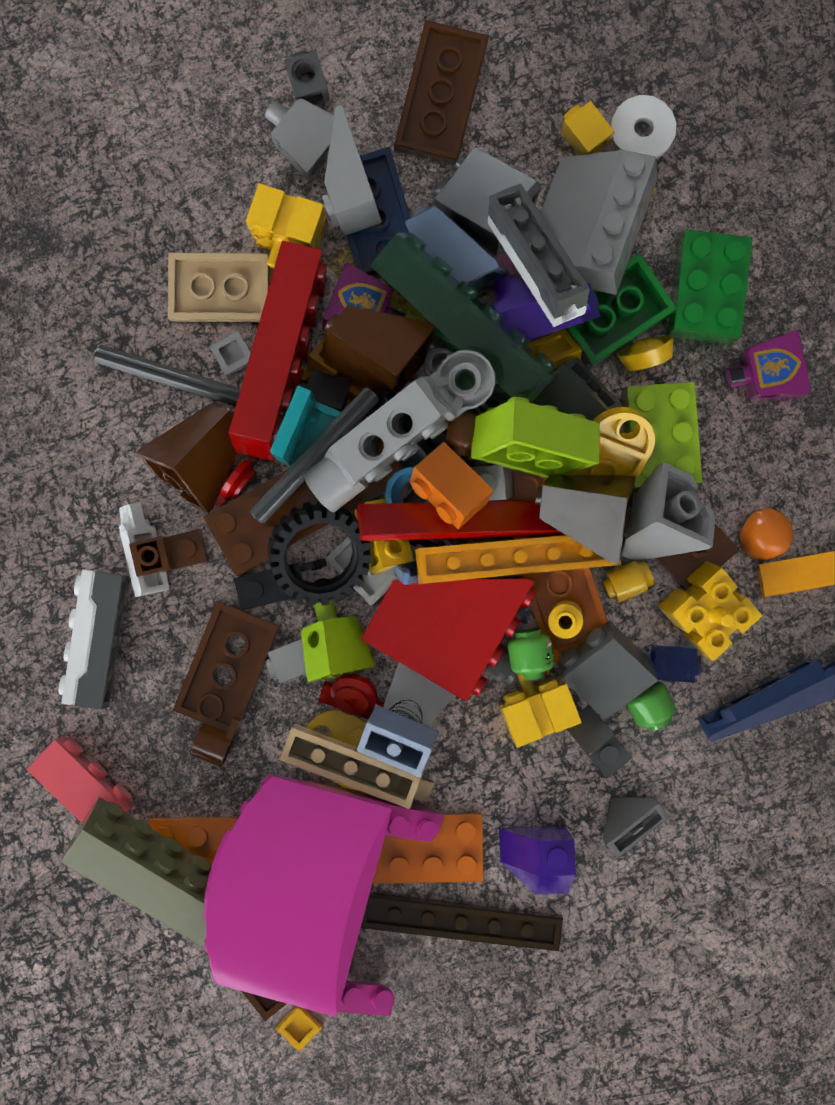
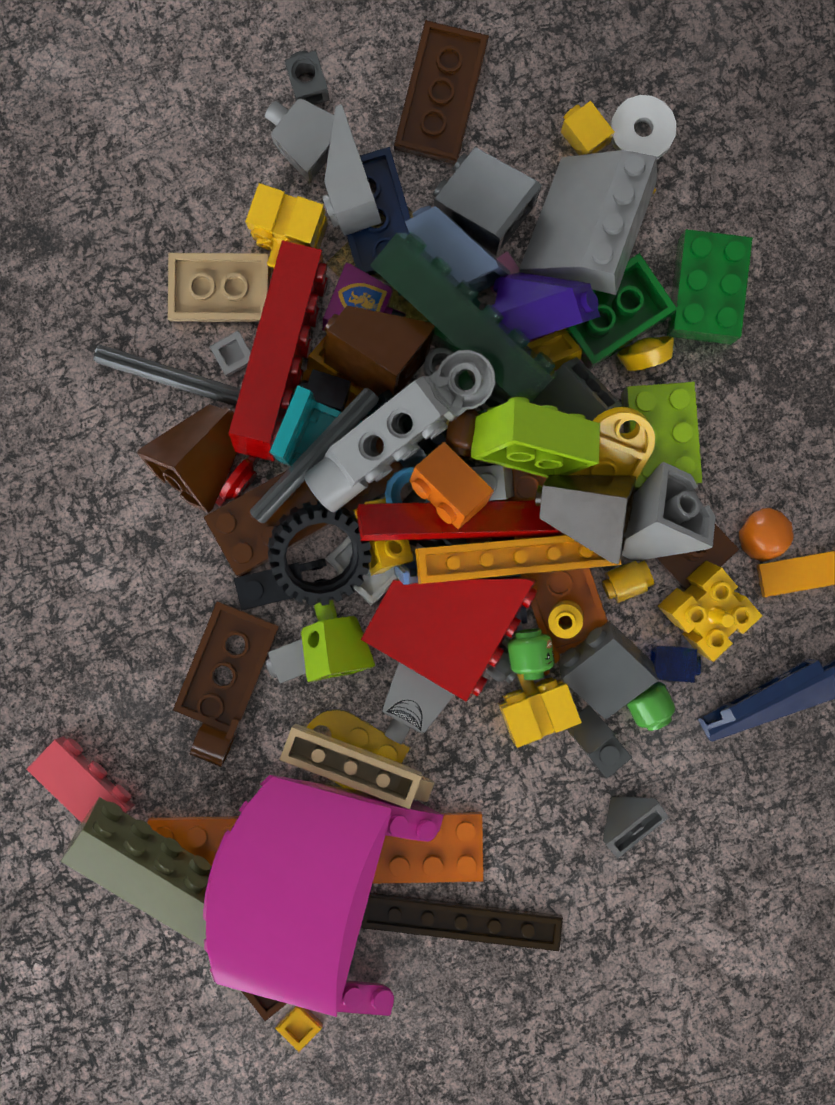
(94, 639): dark grey piece -> none
(135, 529): white hinge -> none
(168, 553): reddish brown slope -> none
(351, 695): red piece -> none
(397, 741): sand blue brick -> none
(537, 255): dark grey piece -> none
(539, 857): dark purple slope -> none
(772, 369): magenta torso -> none

